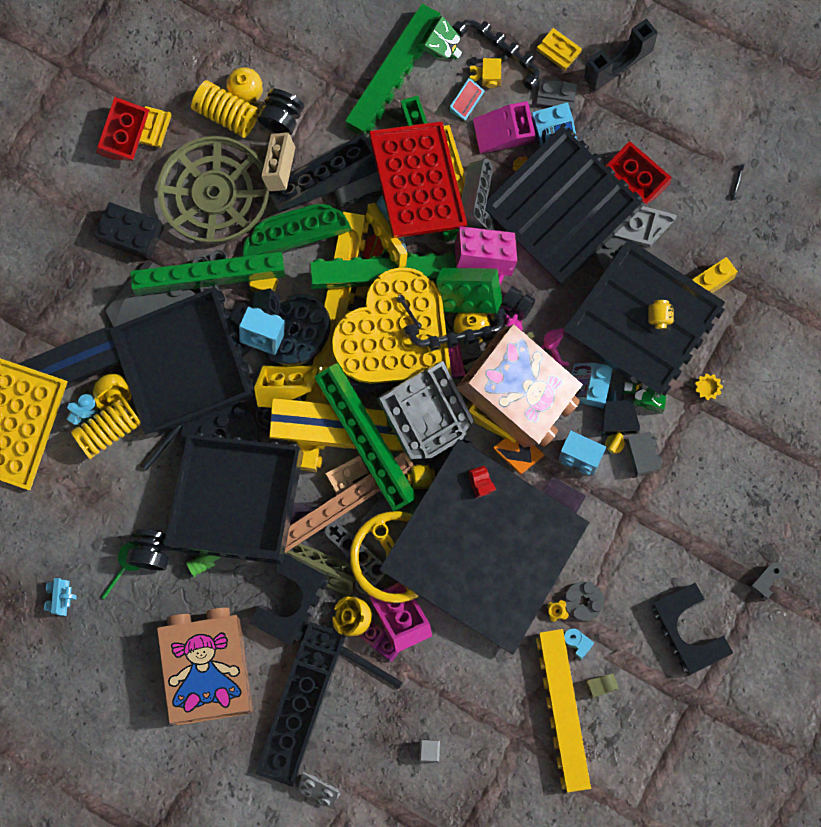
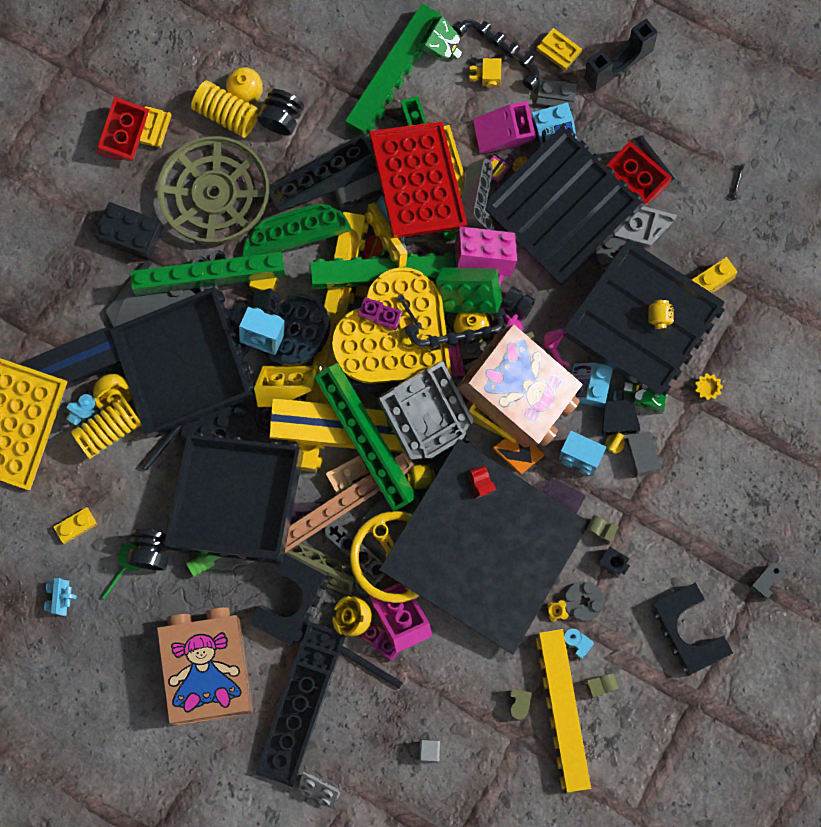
(75, 525): none -> yellow plate
(278, 162): tan brick -> none
(380, 314): none -> magenta slope
(466, 100): slope -> none
(500, 169): none -> piece
(521, 706): none -> olive leg
(601, 529): none -> olive leg
(610, 554): none -> black brick
(651, 153): none -> black bar

